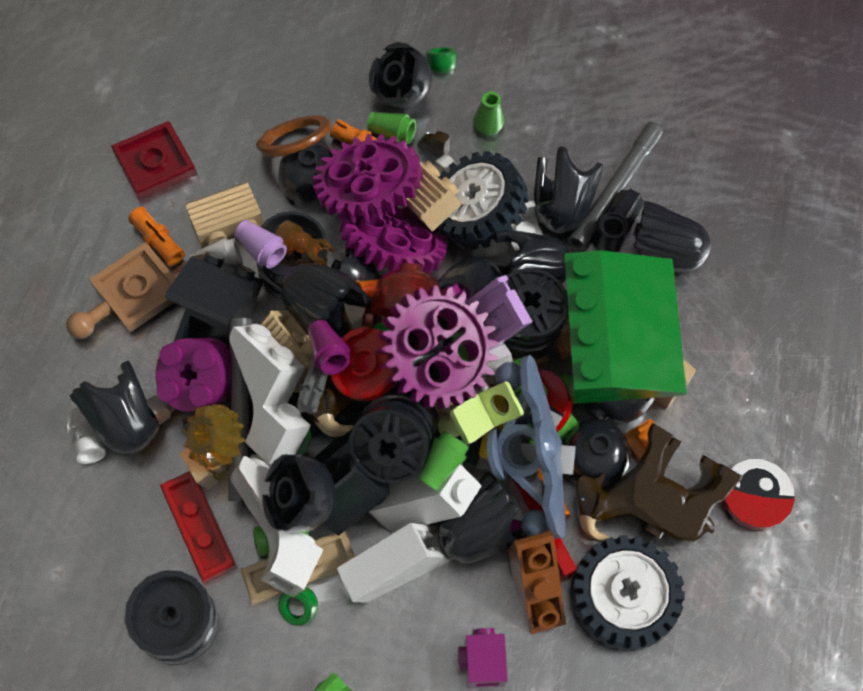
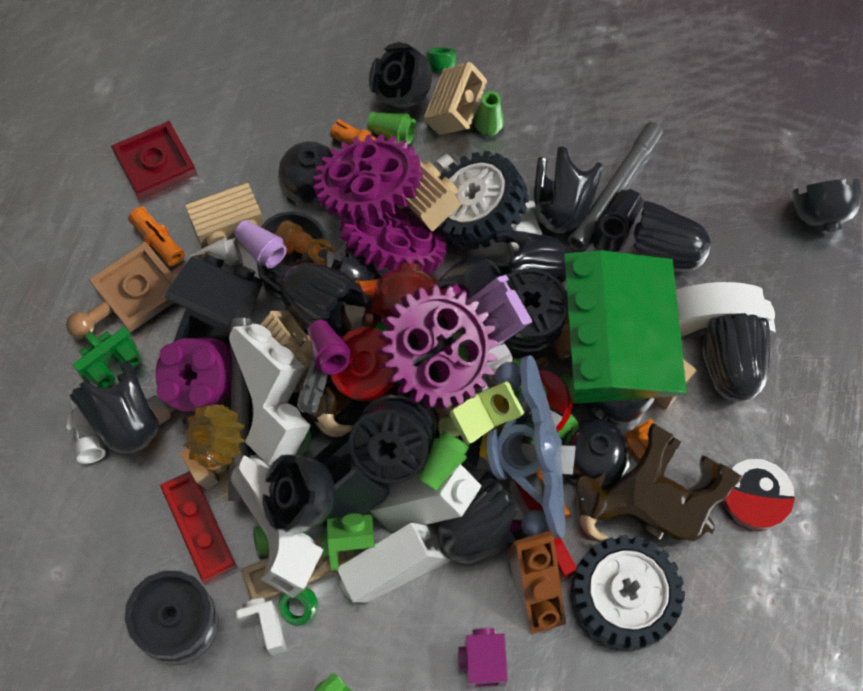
(104, 353): none -> green hips
(265, 143): dark orange piece -> none
(269, 630): none -> white bracket
(346, 533): none -> bright green bracket
(435, 144): dark brown tile -> none
(455, 99): none -> tan brick
(710, 300): none -> white arch
(737, 355): none -> black hair
(828, 204): none -> black cylinder

